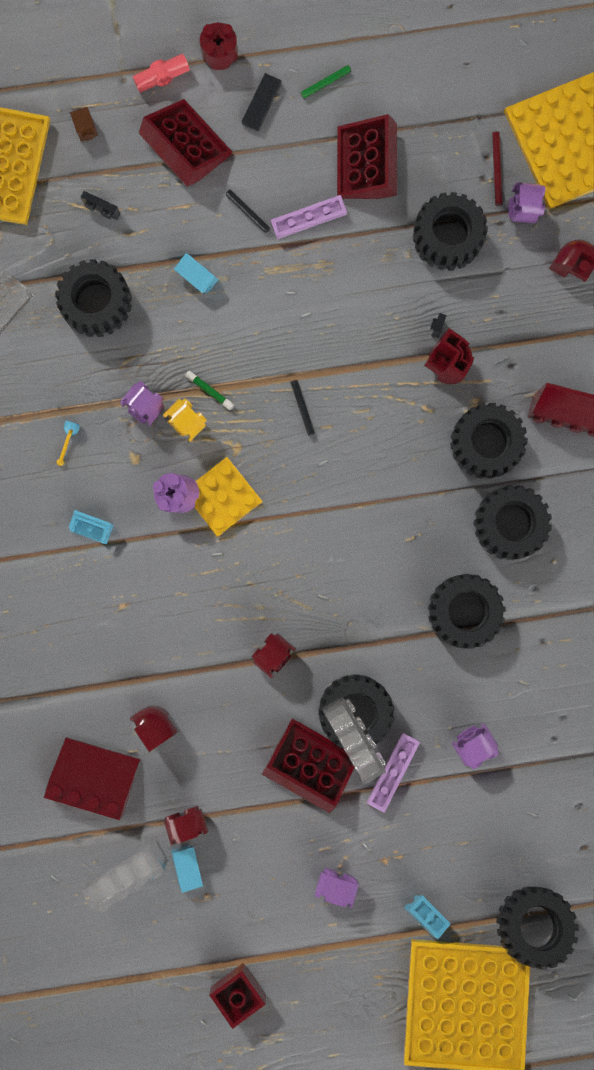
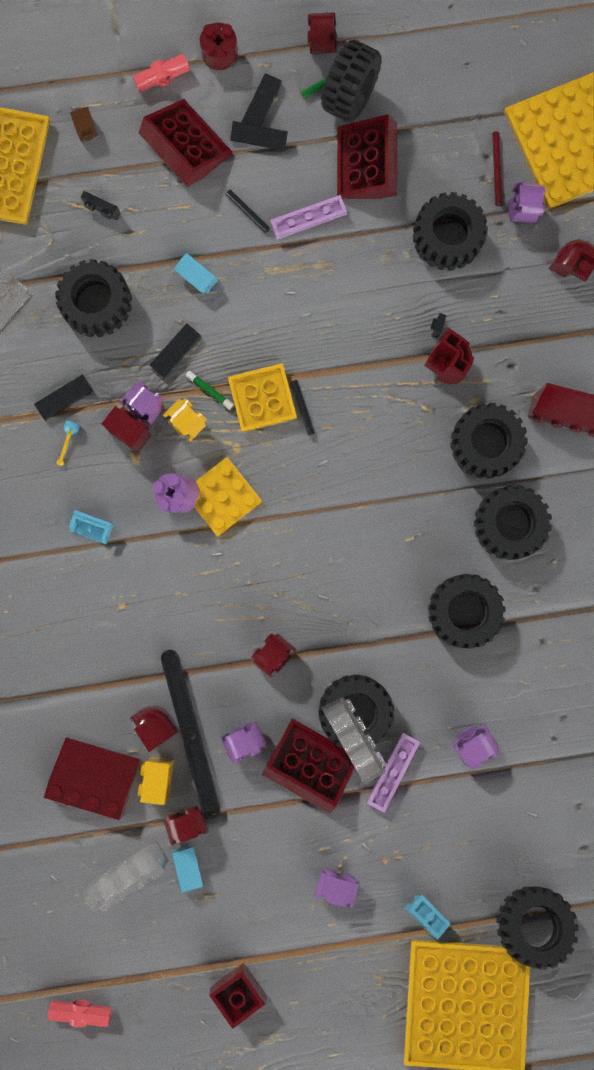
(63, 397): none -> black tile
(79, 1013): none -> coral piece
(126, 429): none -> dark red brick
(156, 780): none -> yellow brick
(175, 350): none -> black tile
(194, 747): none -> black beam
(244, 741): none -> medium lavender brick
(259, 135): none -> black tile
(262, 397): none -> yellow plate
(322, 33): none -> dark red brick
(351, 80): none -> black tyre

